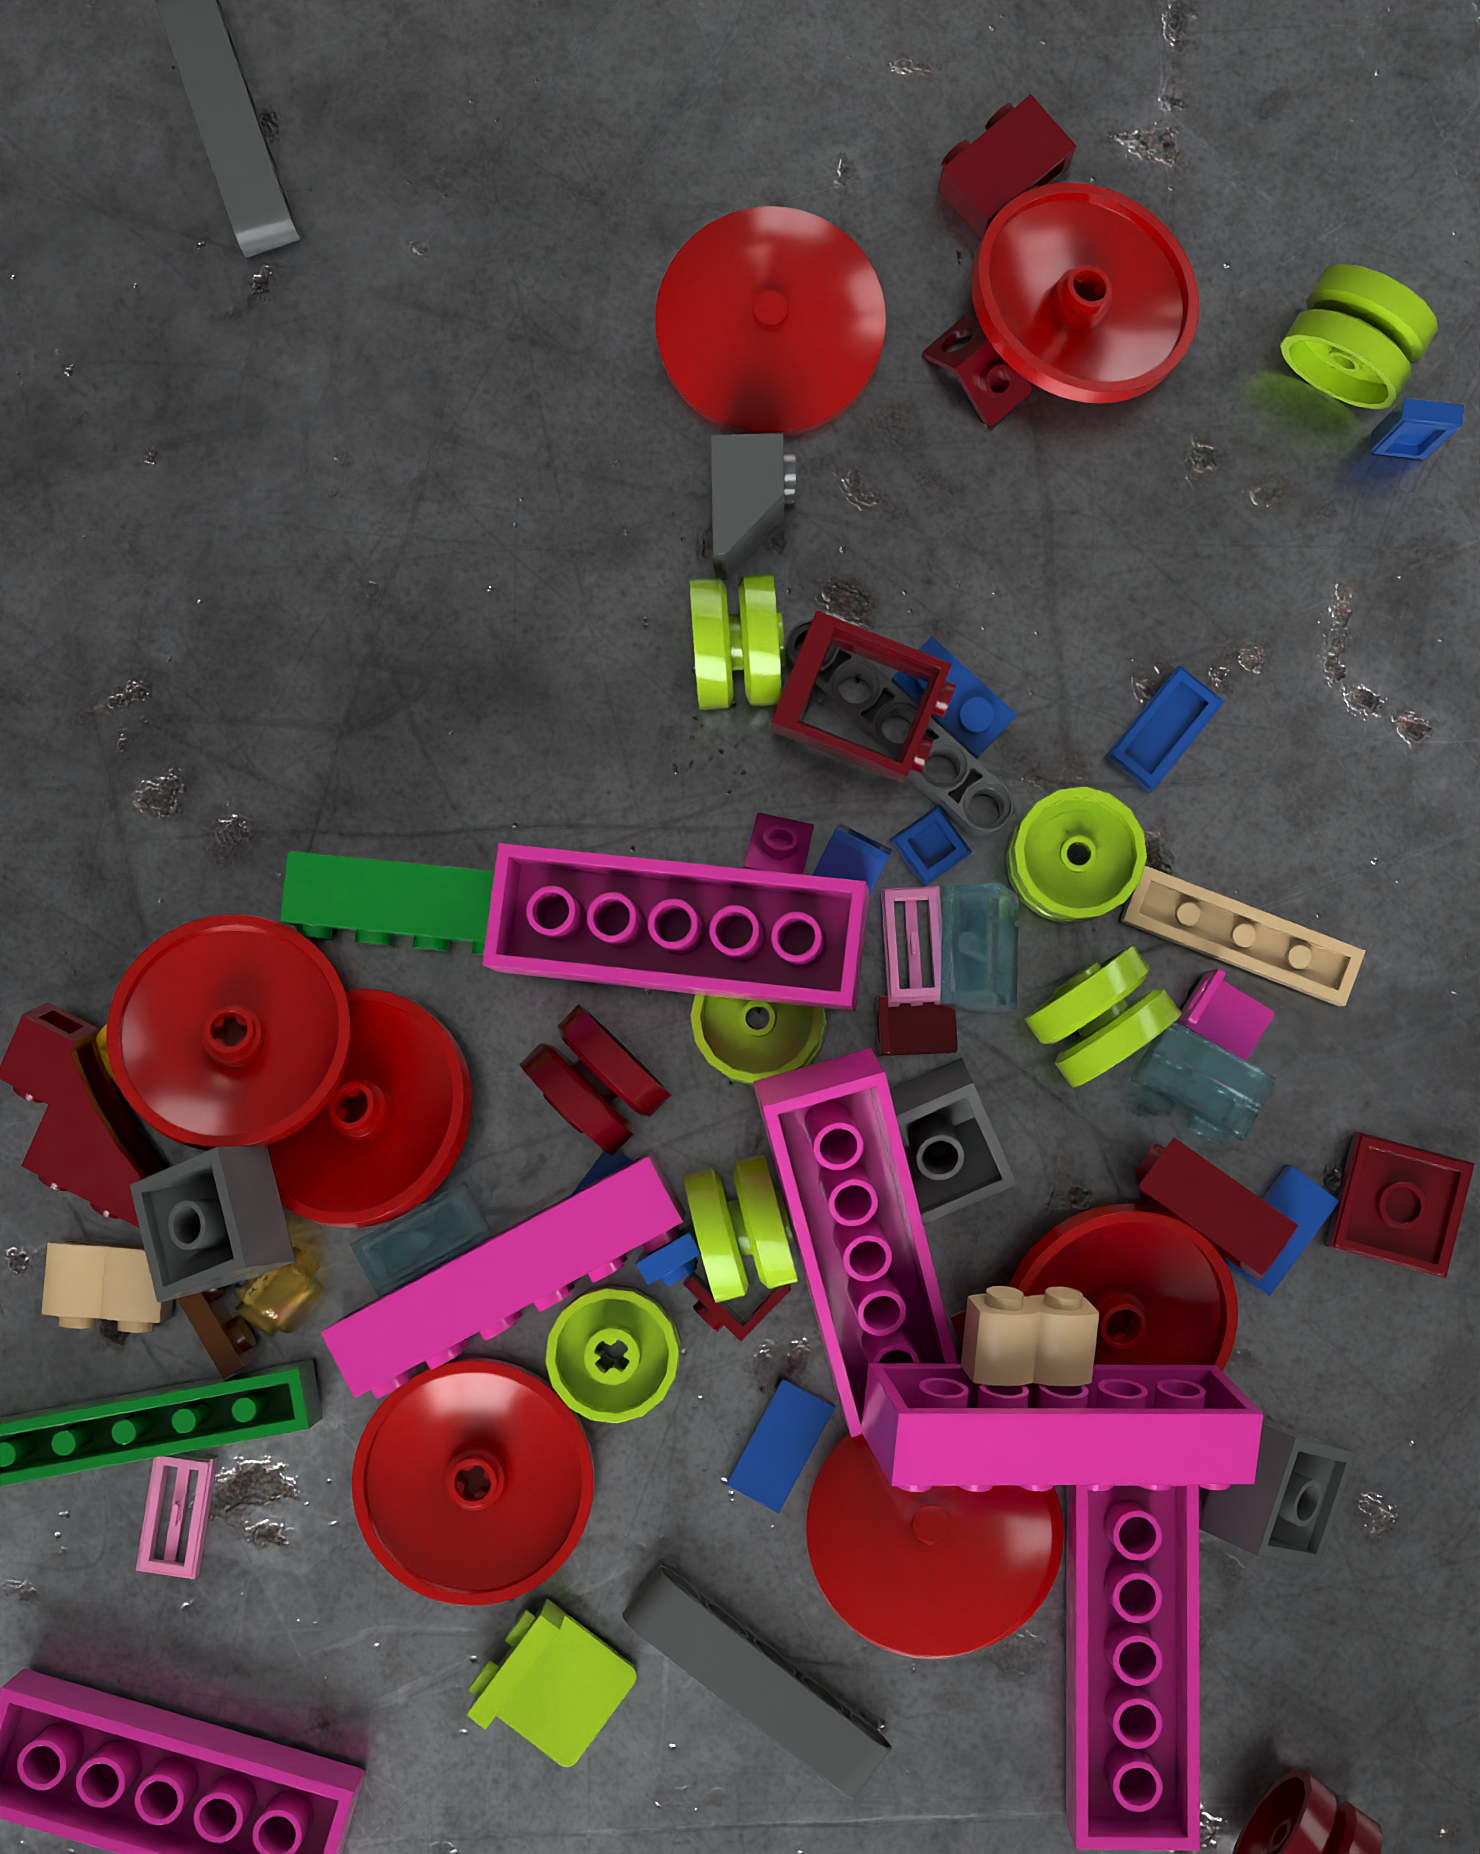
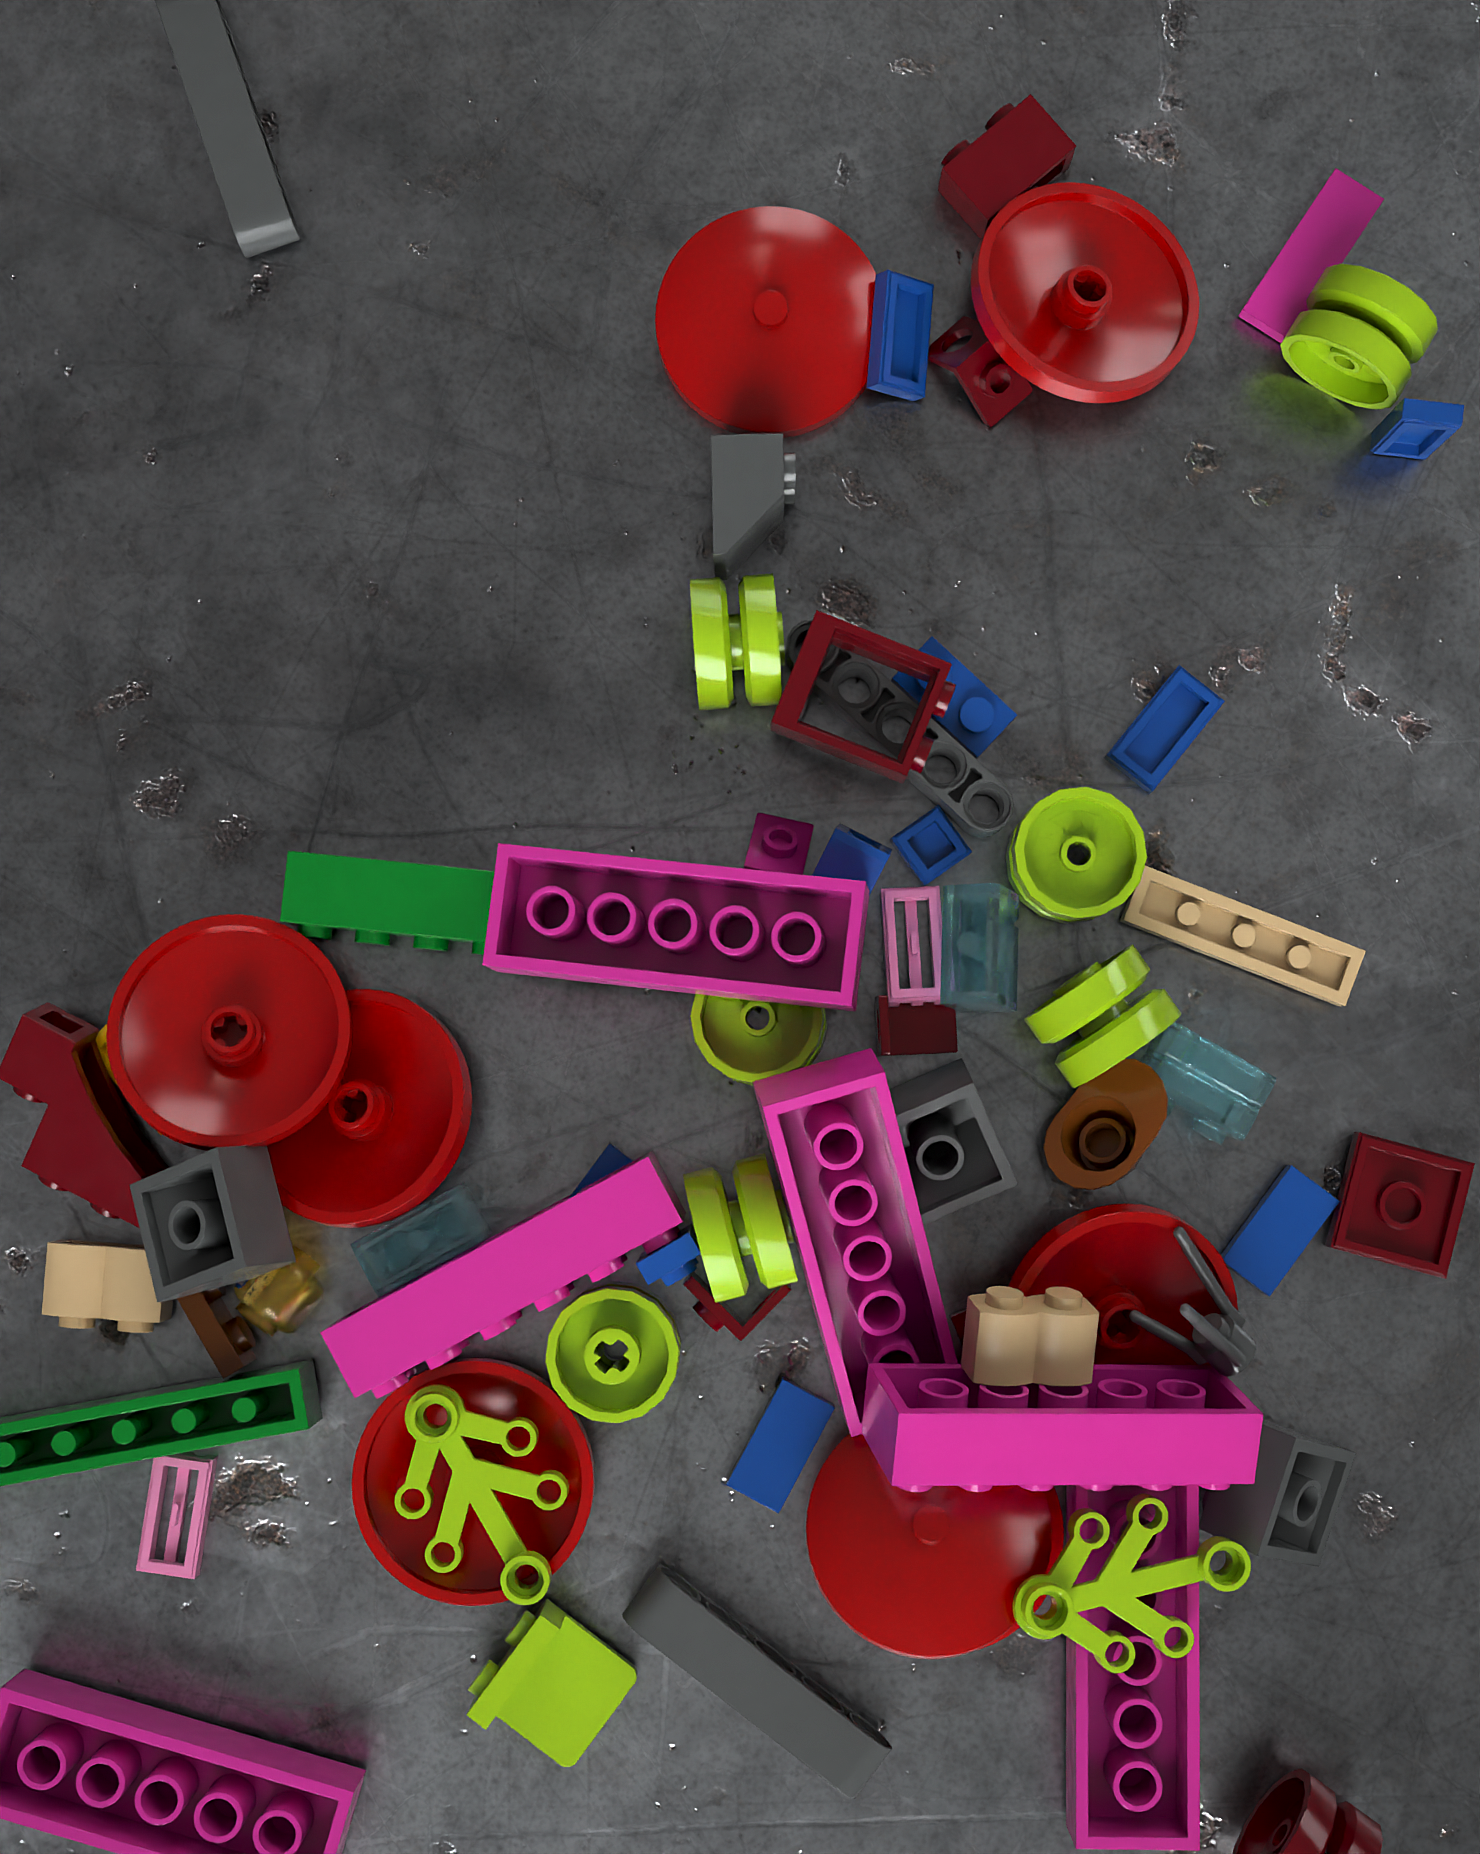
(474, 1483): none -> lime plant
(589, 1086): dark red wheel -> none
(900, 335): none -> blue tile
(1106, 1126): none -> dark orange piece
(1119, 1585): none -> lime plant
(1215, 1336): none -> dark grey plant
(1216, 1205): dark red window -> none
(1225, 1014): dark pink bracket -> none
(1317, 242): none -> dark pink tile

